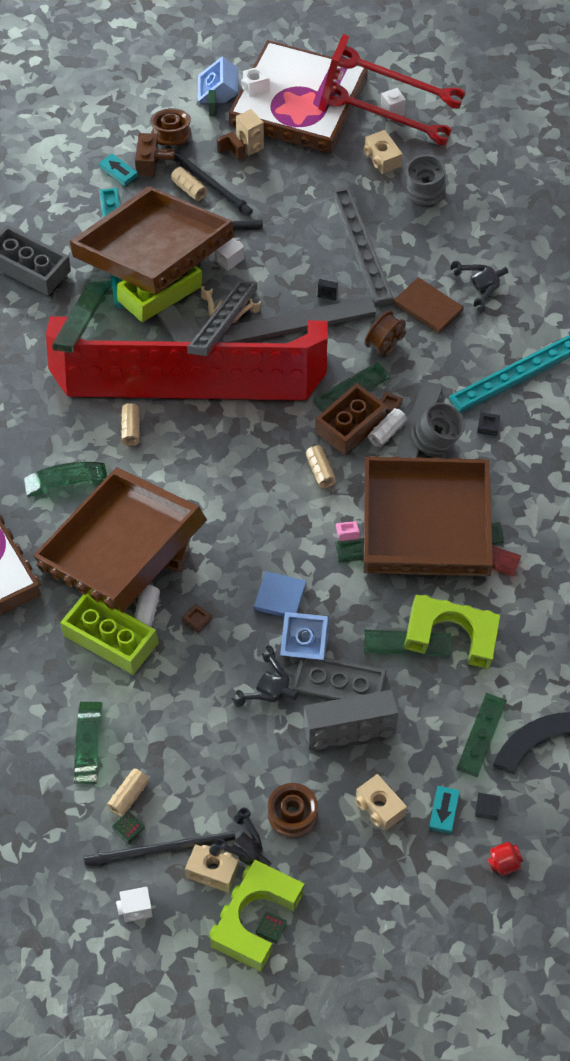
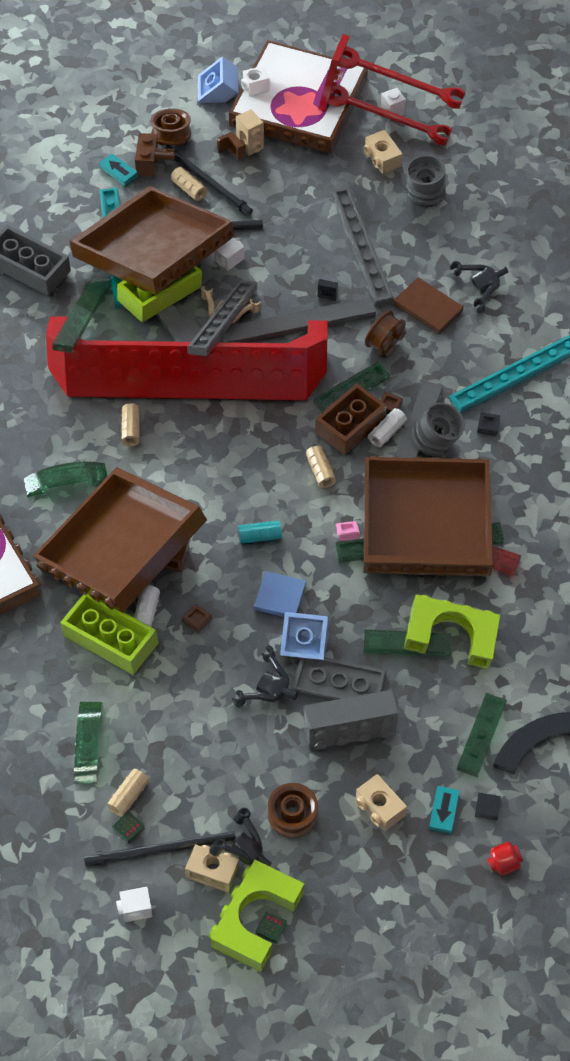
(212, 102): dark green tile -> none
(260, 531): none -> teal axle

